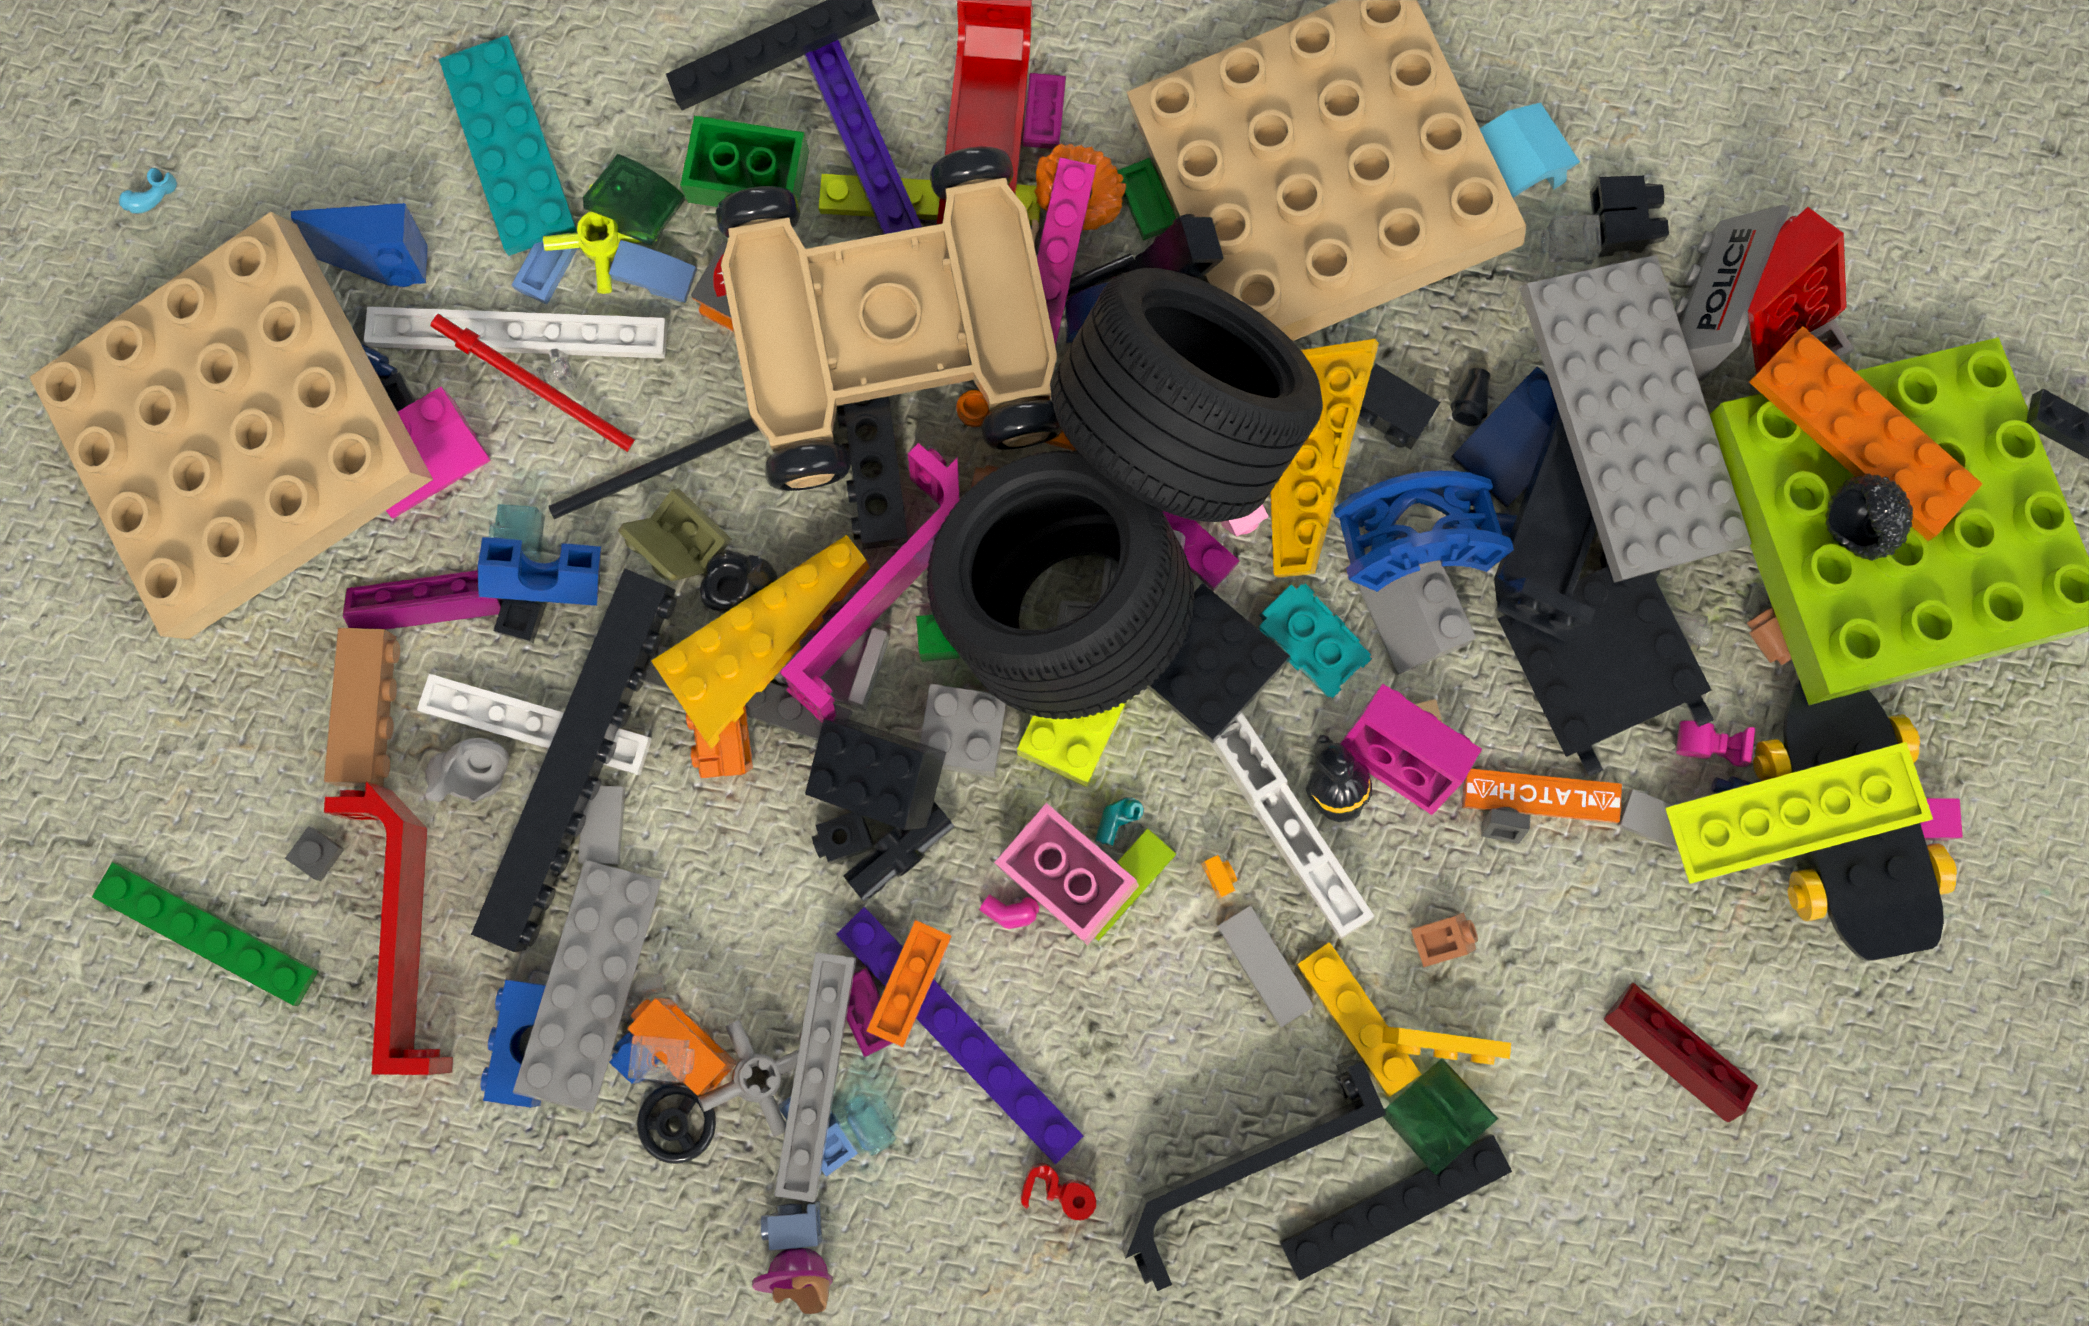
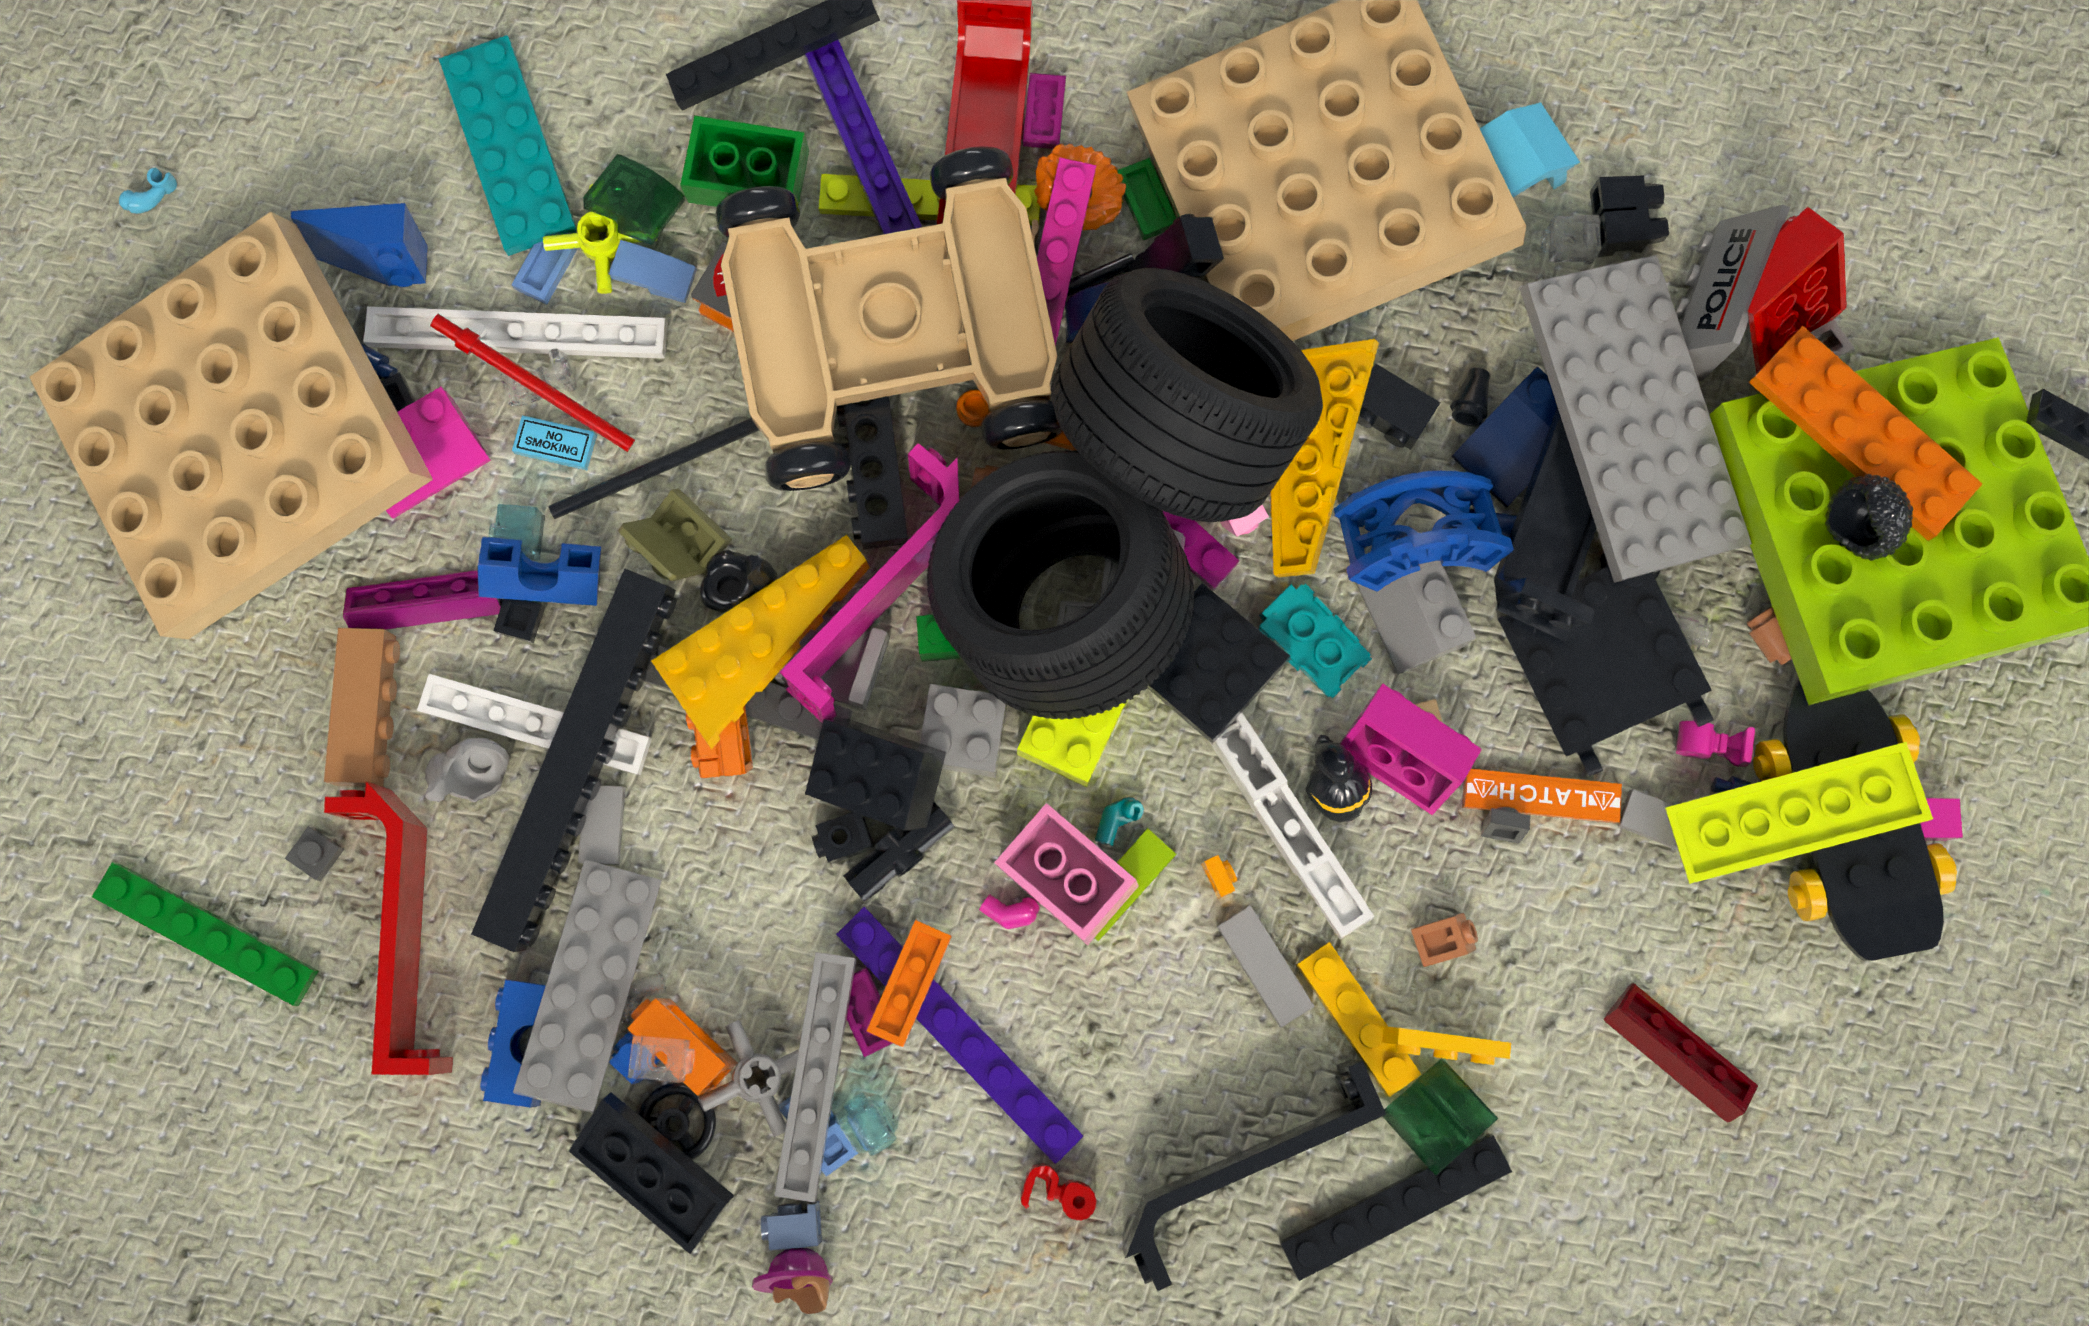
(554, 442): none -> medium azure tile
(650, 1172): none -> black plate

